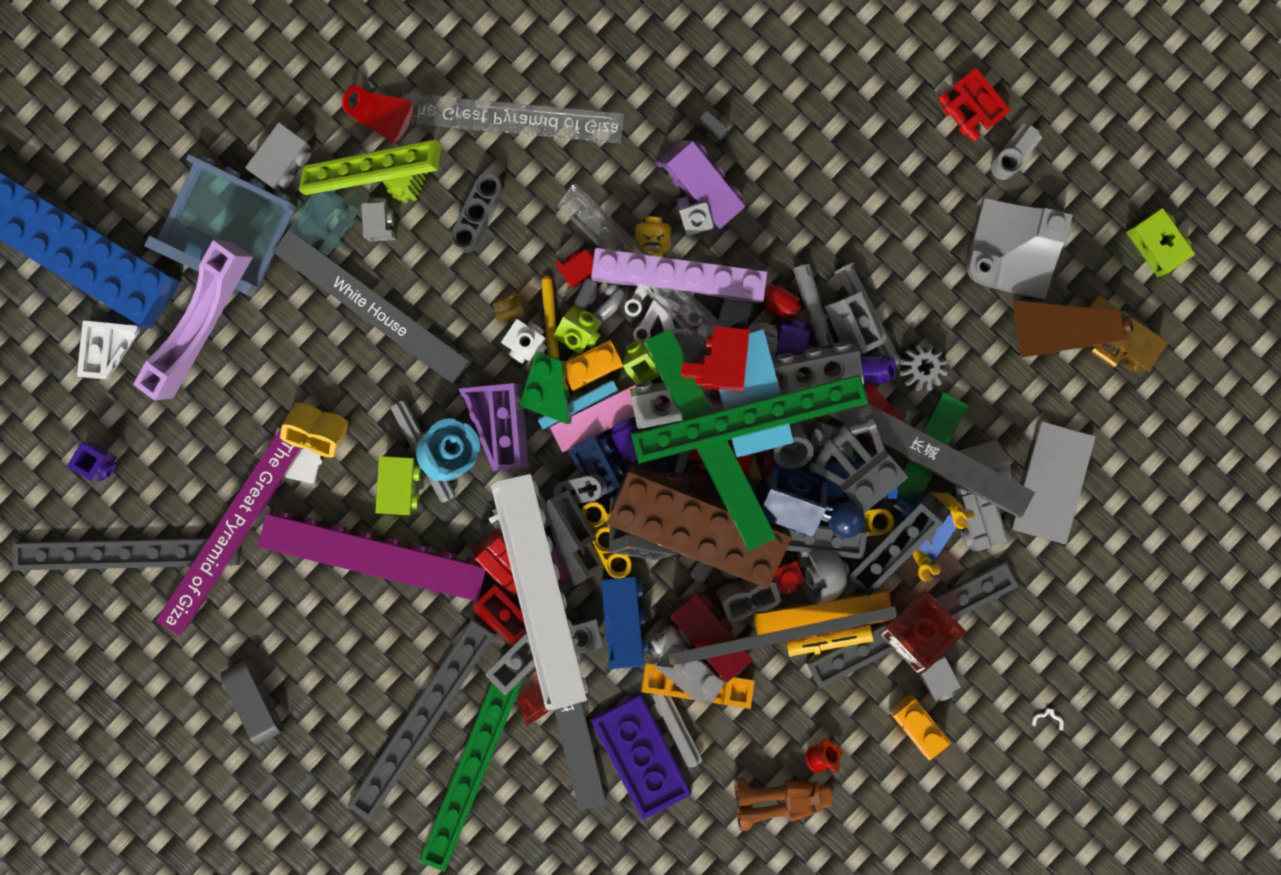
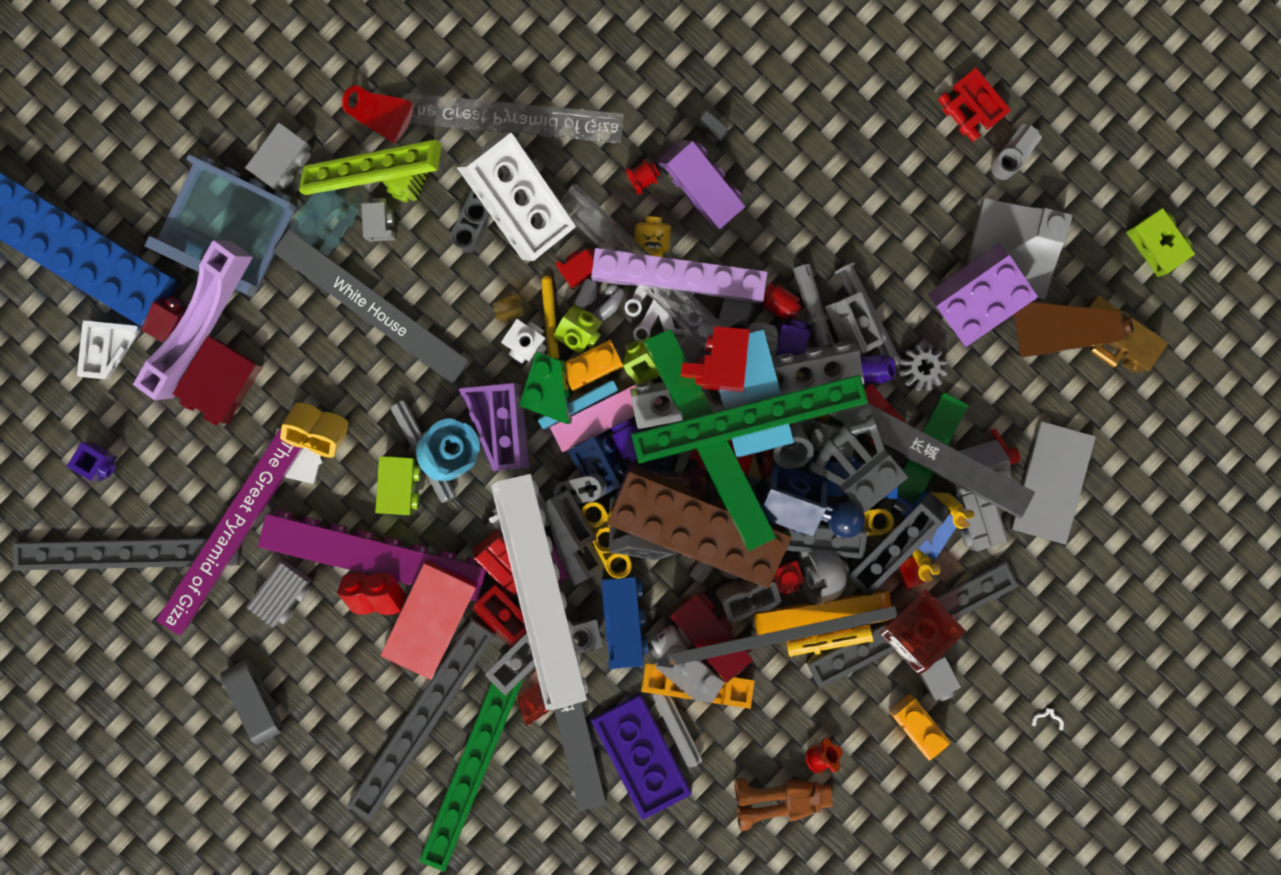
(163, 317): none -> dark red brick
(216, 381): none -> dark red brick
(280, 594): none -> light grey brick
(371, 593): none -> red brick
(428, 619): none -> tile
(534, 196): none -> white brick
(642, 175): none -> red brick
(695, 217): light grey bracket -> none
(909, 573): none -> red slope
(982, 294): none -> medium lavender brick
(1012, 453): none -> red hand

